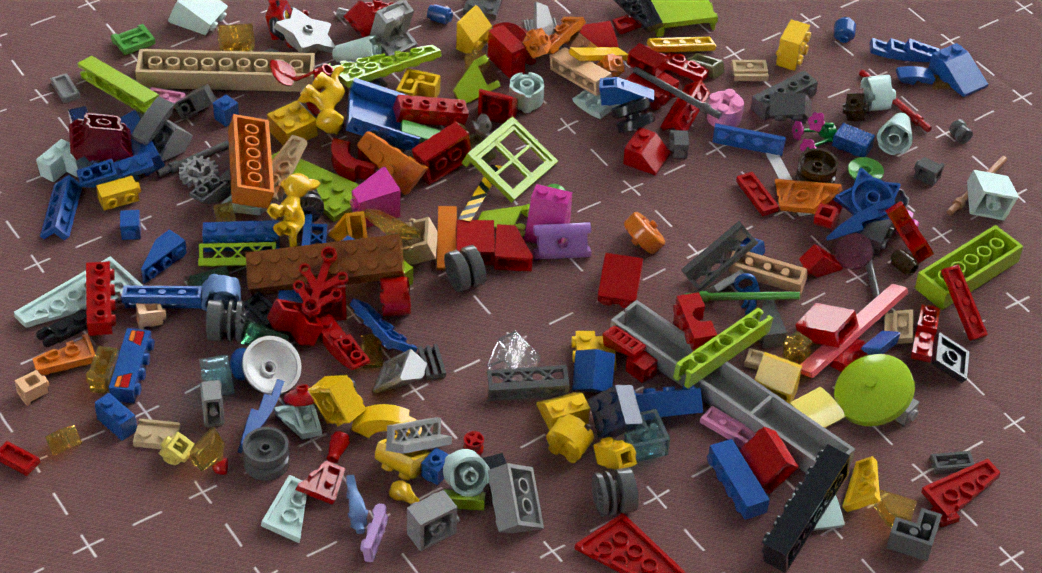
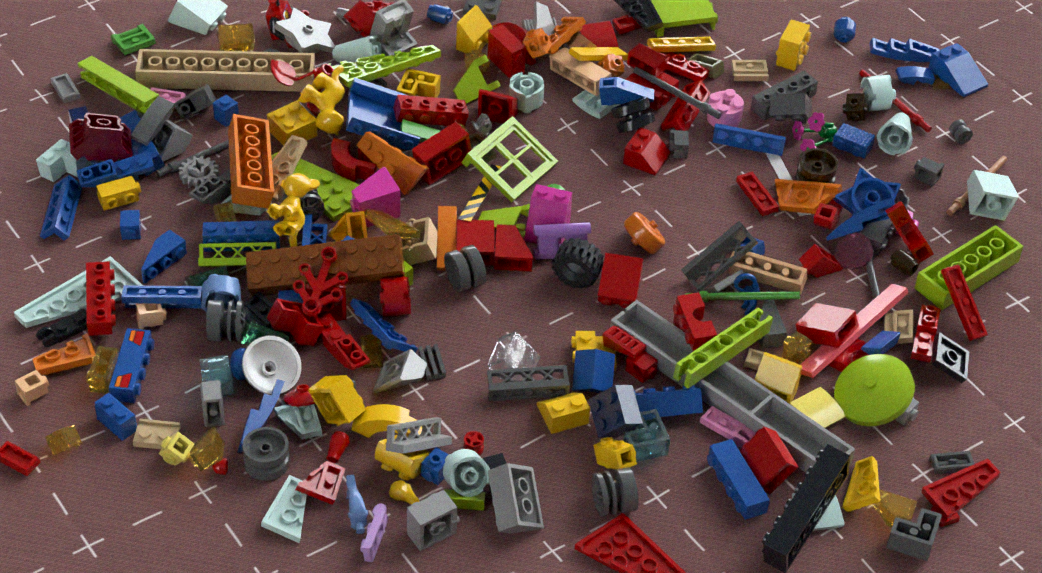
(569, 438): yellow brick -> none
(577, 263): none -> black tyre
(870, 165): bright green dish -> none

